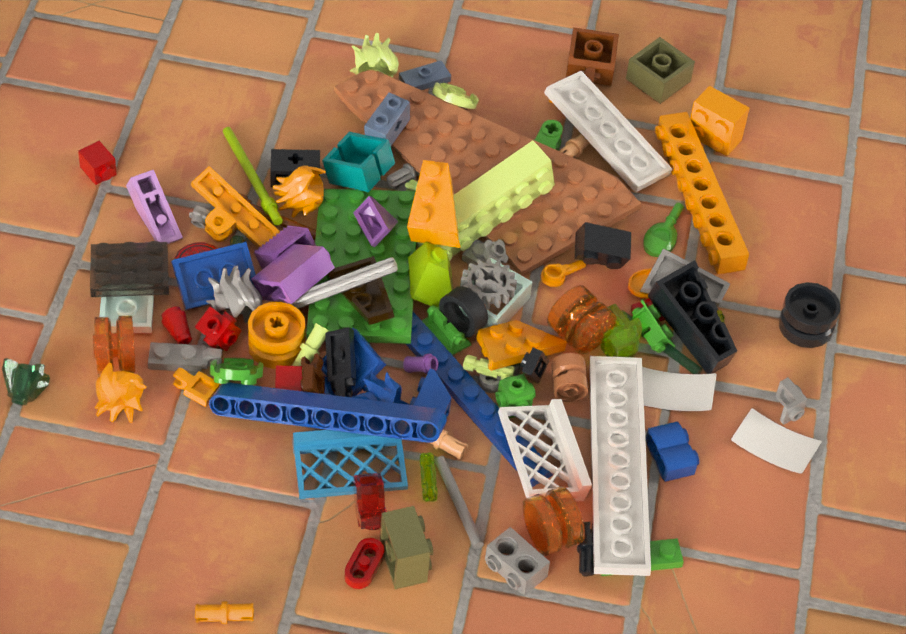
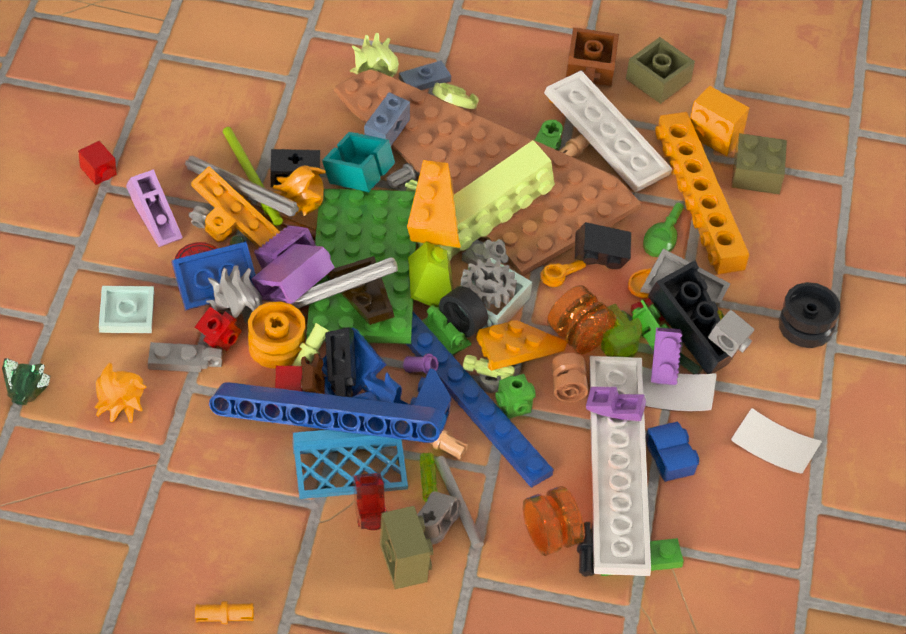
(114, 345): clear orange wheel -> none
(129, 269): clear smoke plate -> none
(177, 325): red cone -> none
(197, 387): light orange plate -> none
(236, 369): bright green plate -> none
(246, 187): none -> light grey axle
(363, 565): red plate -> none
(374, 220): medium lavender slope -> none
(439, 515): none -> light grey piece
(521, 557): light grey brick -> none
(534, 365): black plate -> none
(563, 440): white fence -> none
(610, 403): none -> medium lavender slope
(666, 356): none -> medium lavender brick
(732, 334): none -> light grey brick
(759, 163): none -> olive brick
(792, 399): light grey bracket -> none

